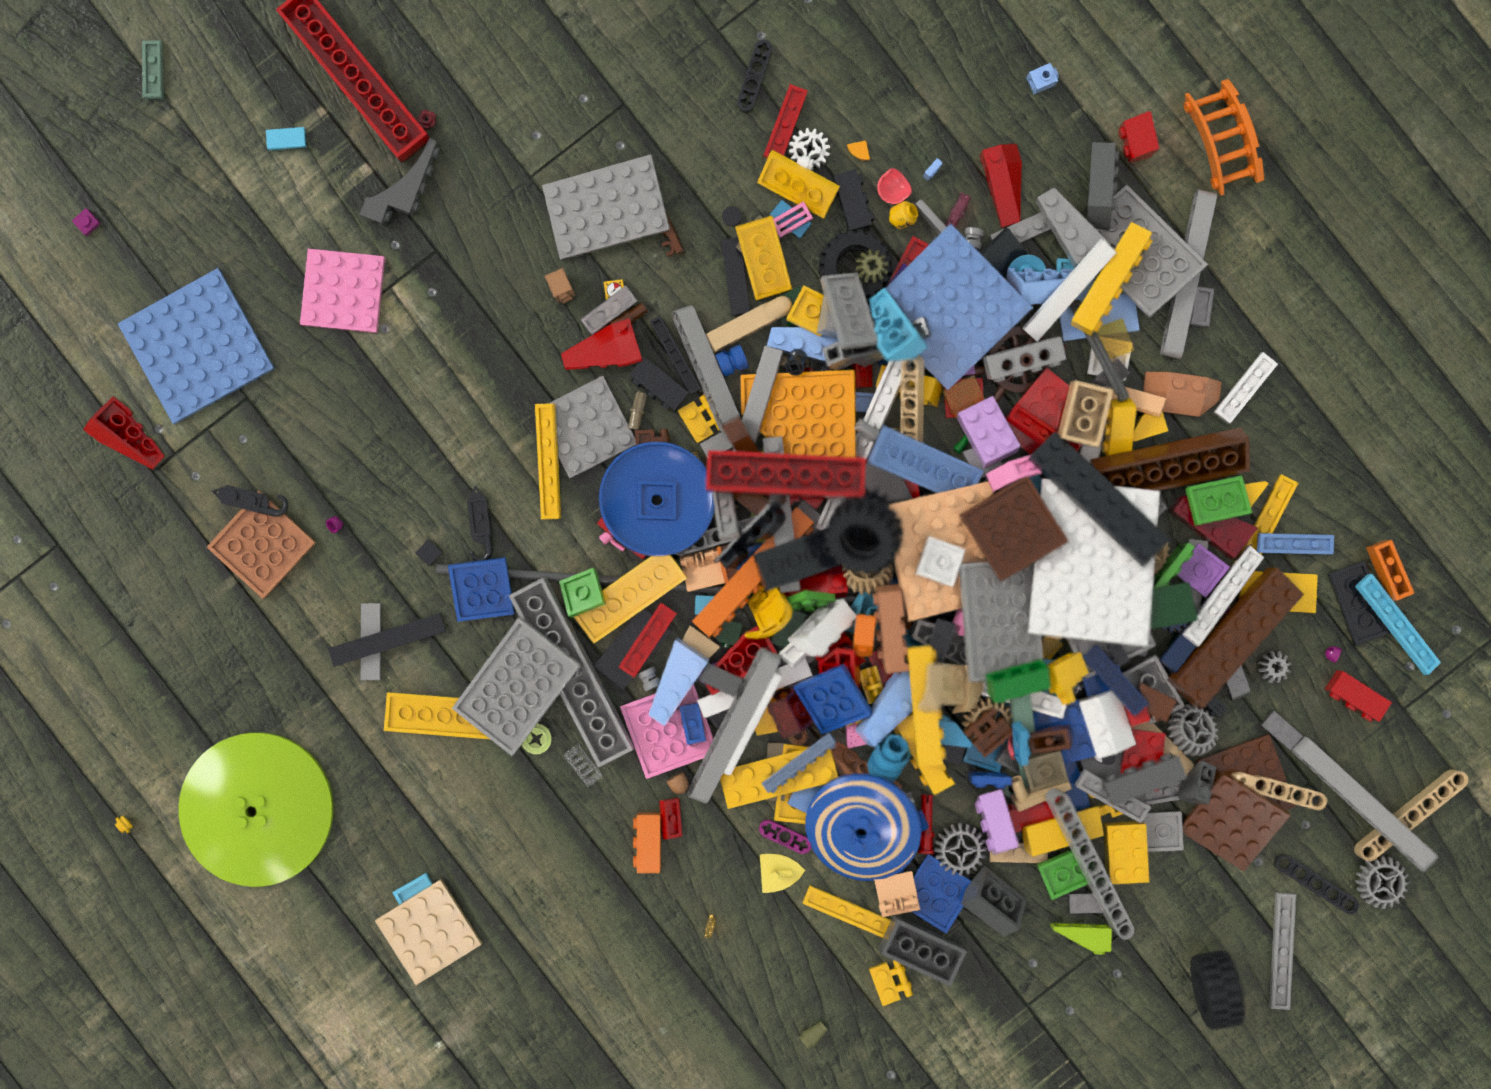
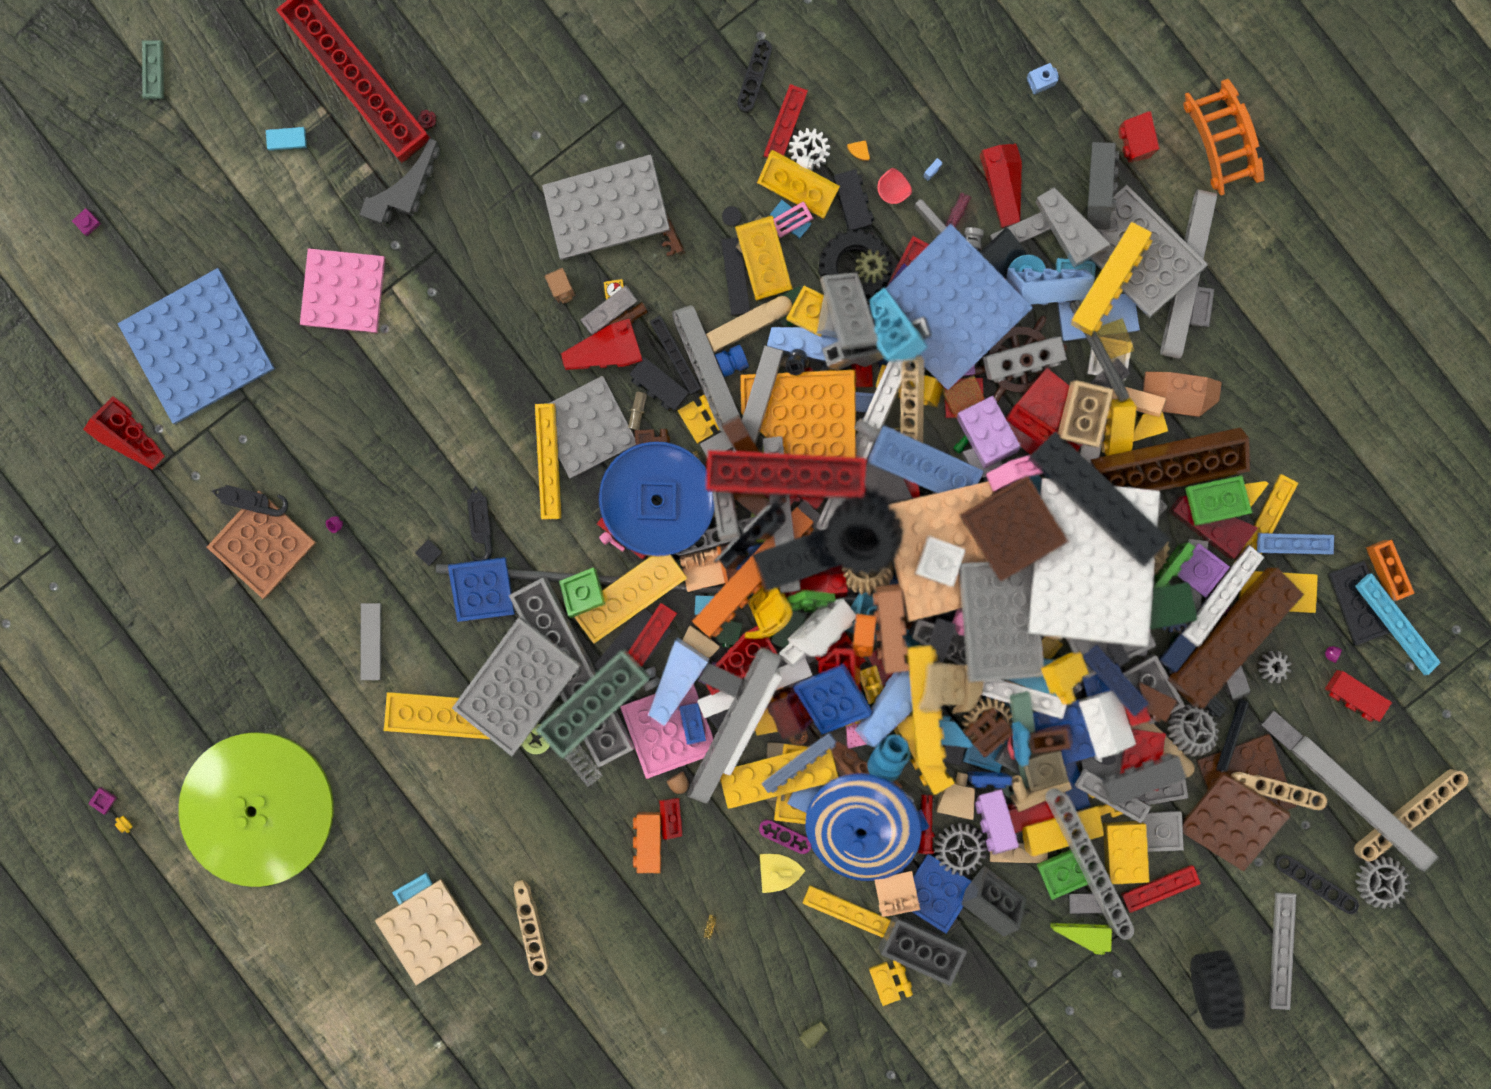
(102, 800): none -> magenta plate
(386, 639): black tile -> none
(524, 918): none -> tan piece
(593, 703): none -> sand green brick
(903, 215): yellow head -> none
(957, 799): none -> tan torso
(1018, 681): green brick -> none
(1069, 290): white tile -> none
(1160, 888): none -> red plate
(1198, 785): dark grey slope -> none
(1232, 736): none -> black axle
(1245, 388): white plate -> none

